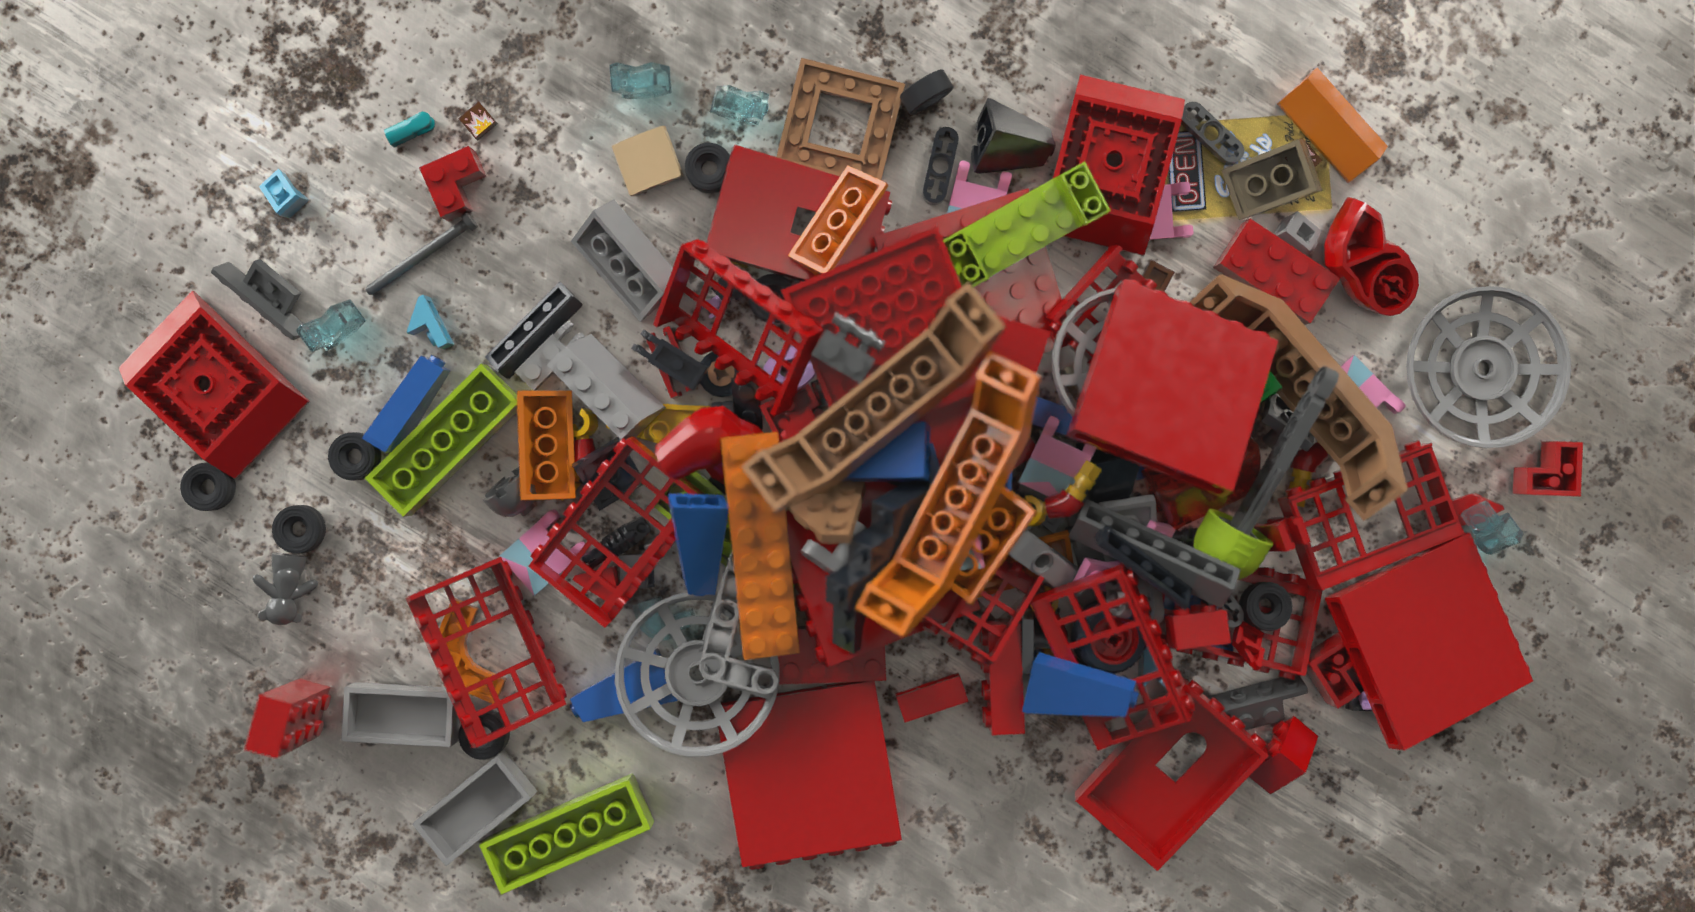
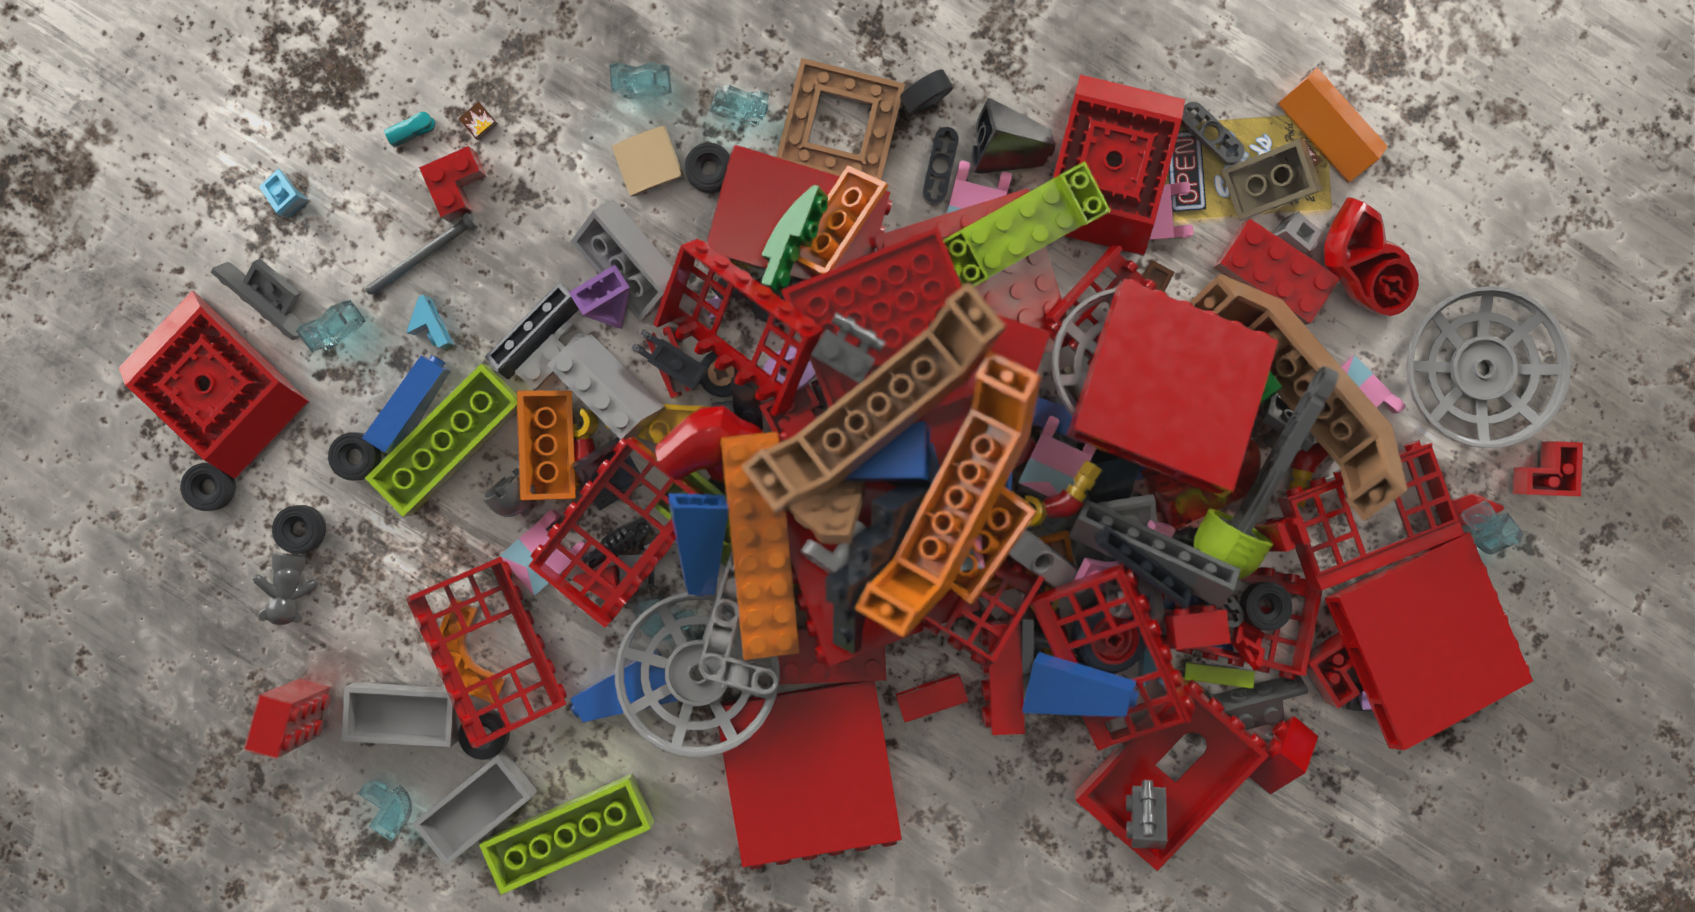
(394, 807): none -> clear light blue brick
(603, 297): none -> medium lavender slope
(794, 229): none -> green slope
(1148, 816): none -> dark grey brick
(1219, 674): none -> lime piece

